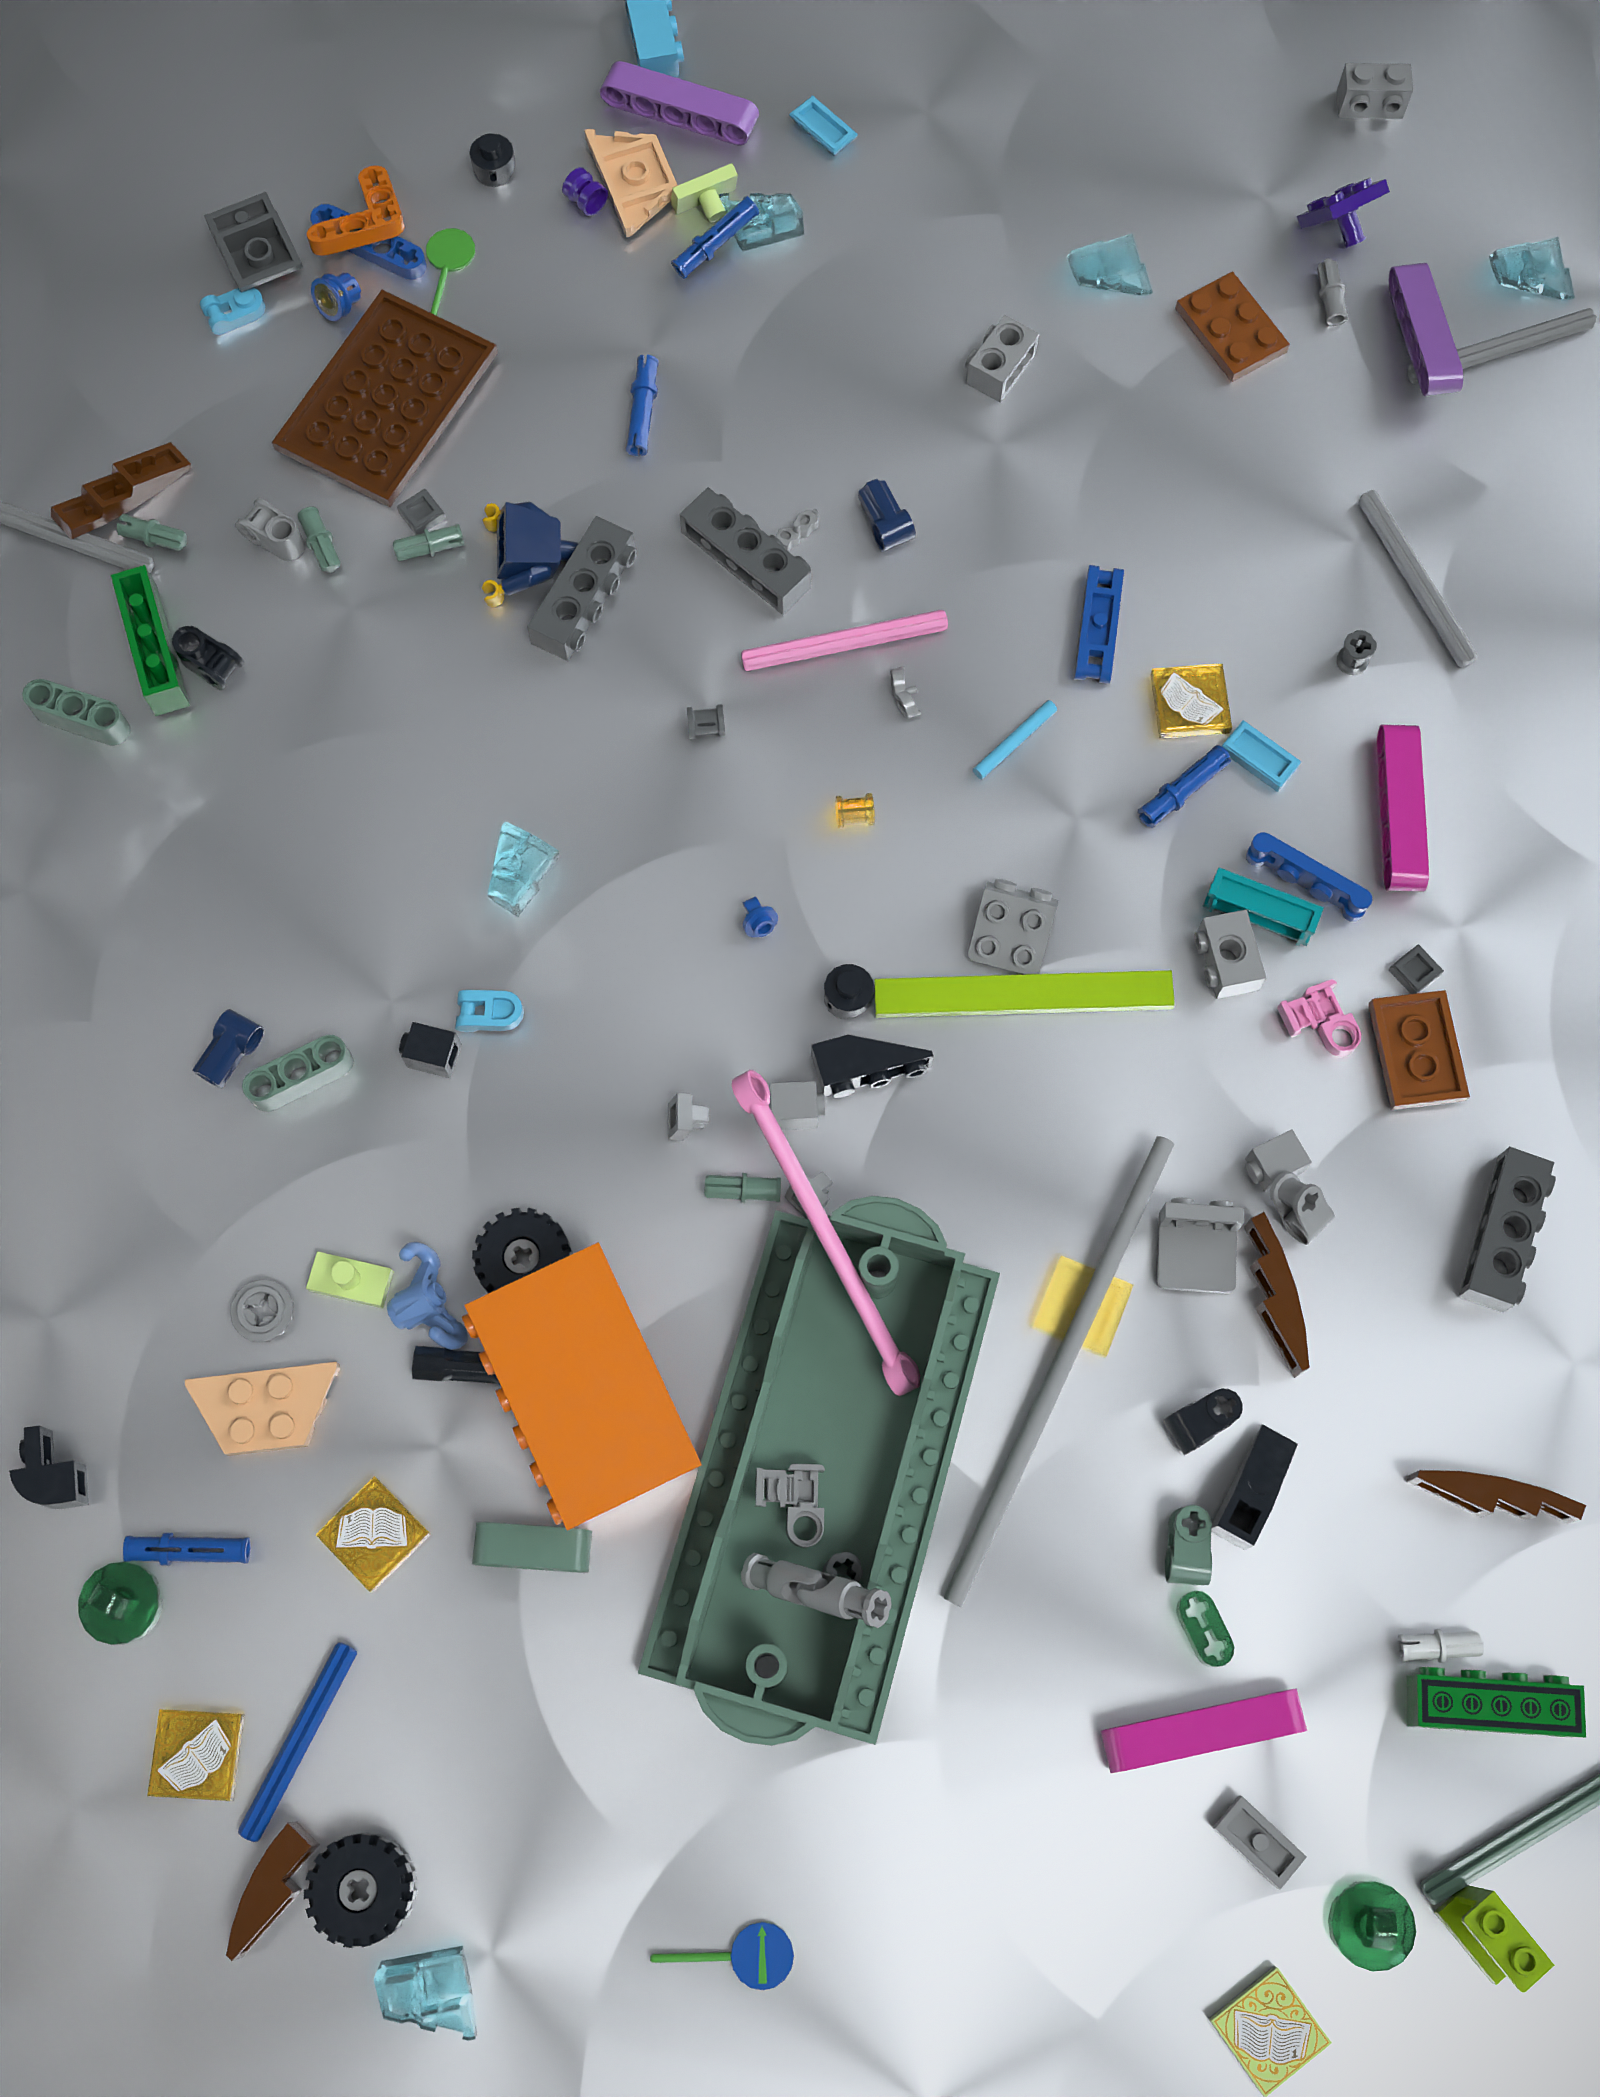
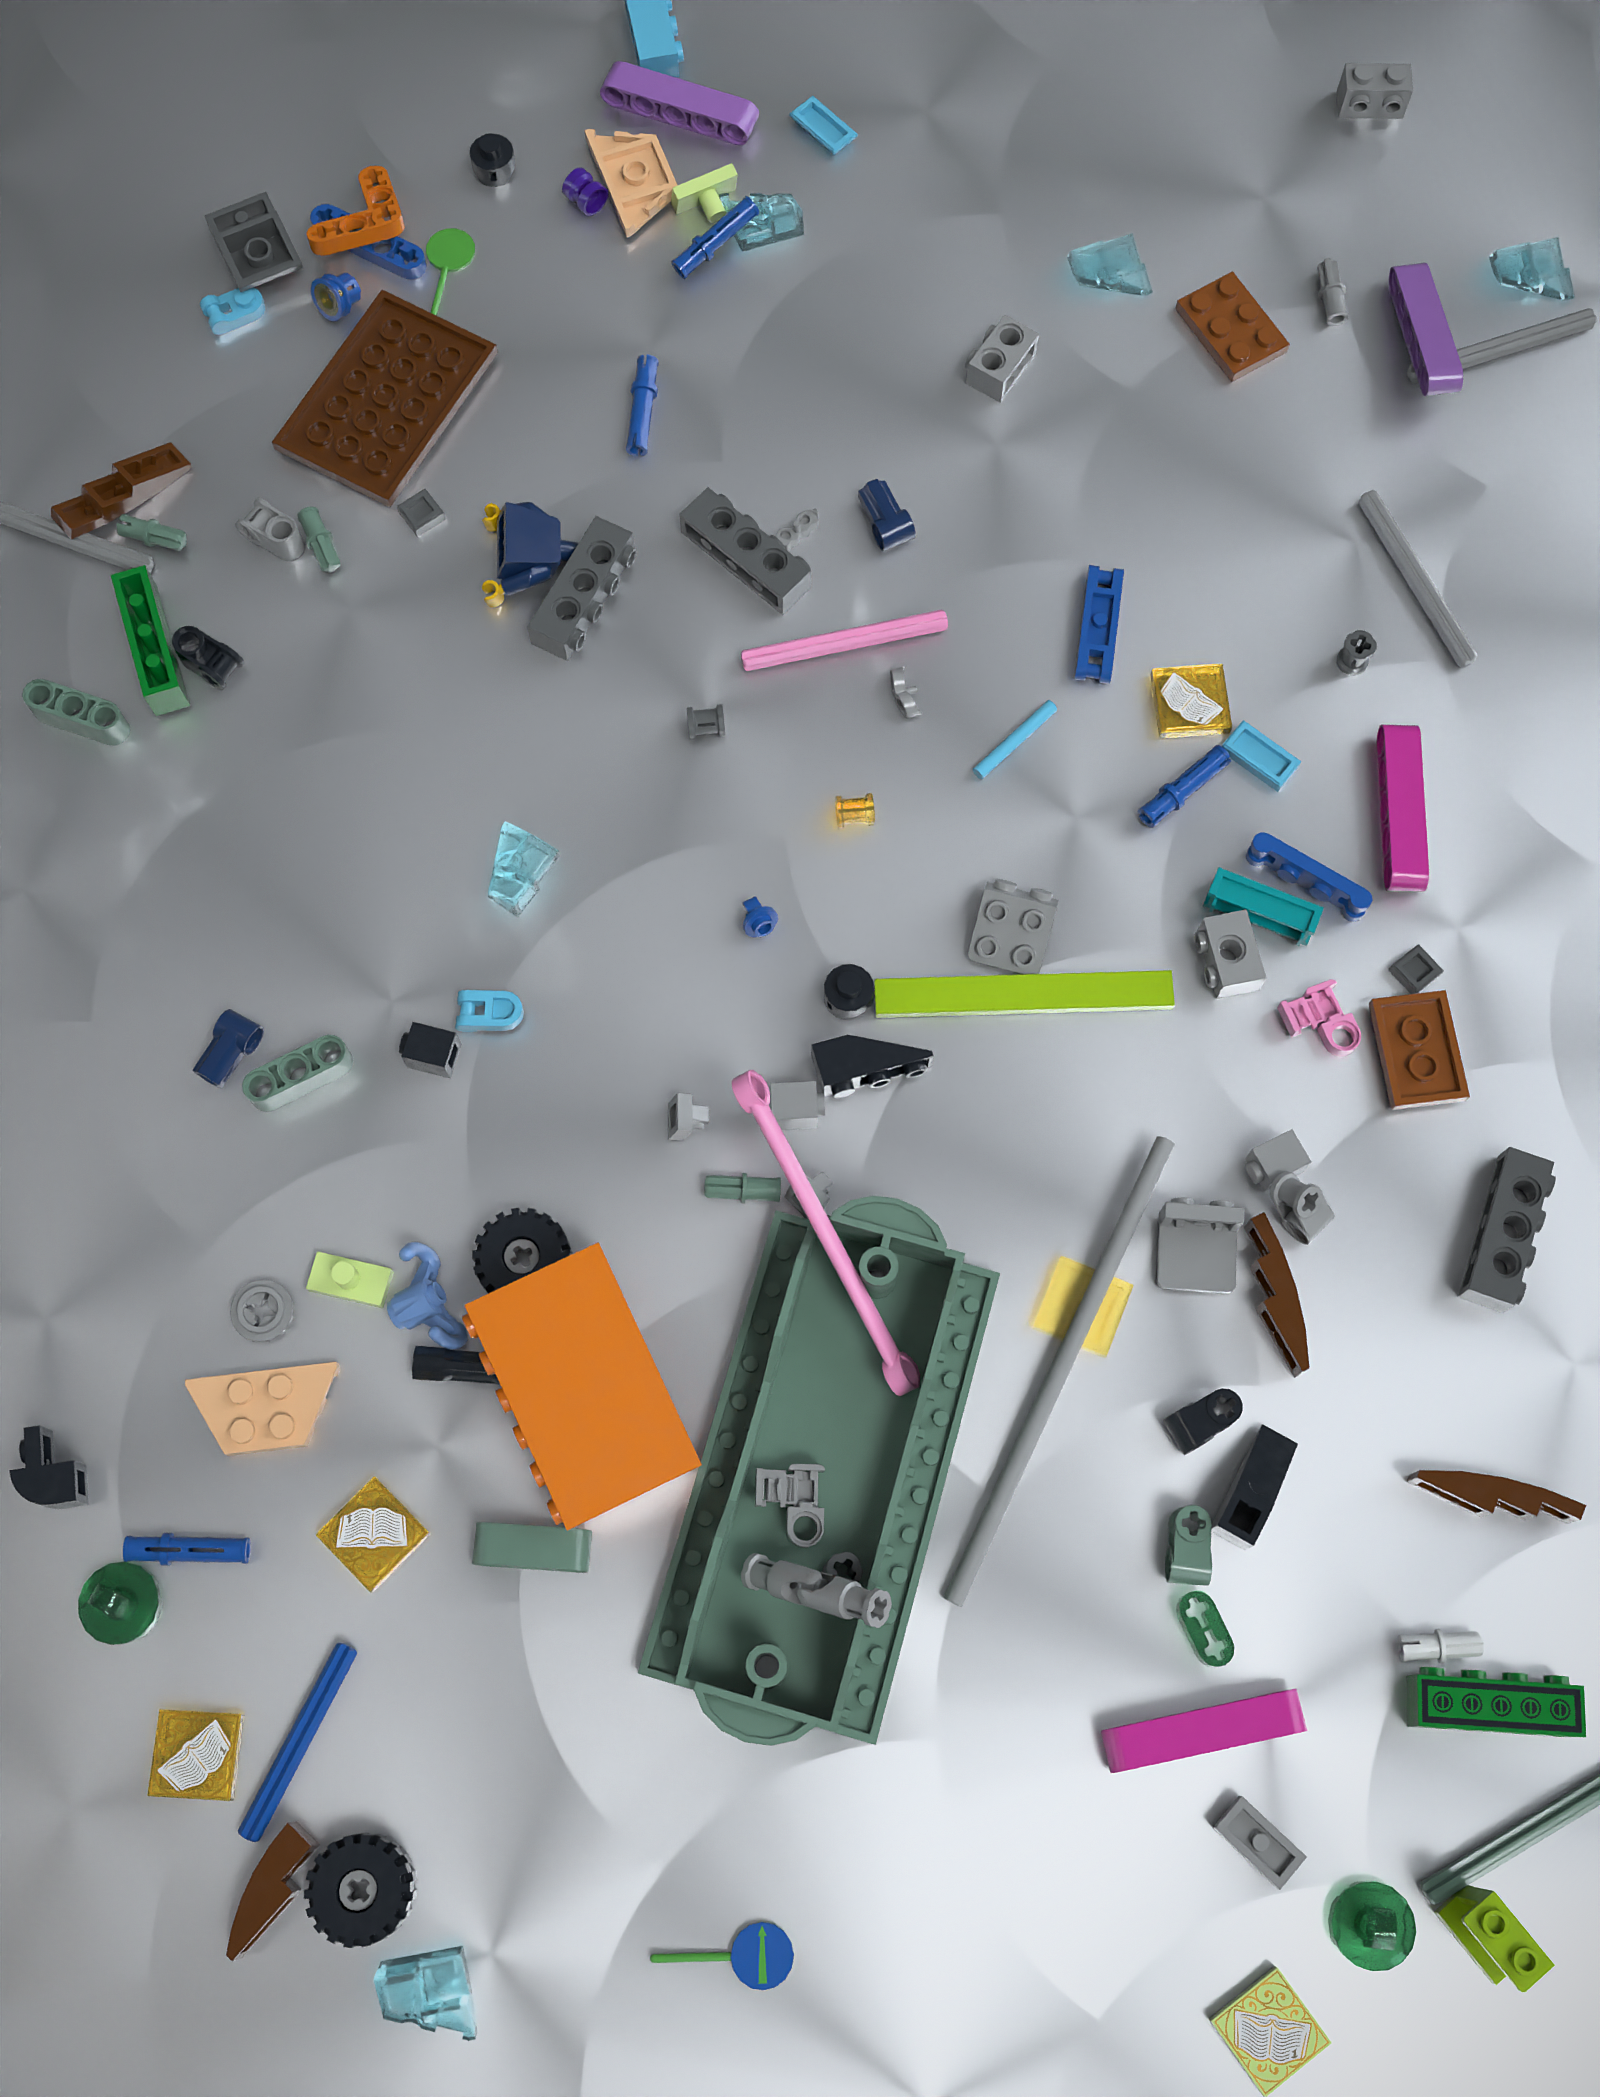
(428, 542): sand green axle -> none
(1343, 208): dark purple plate -> none

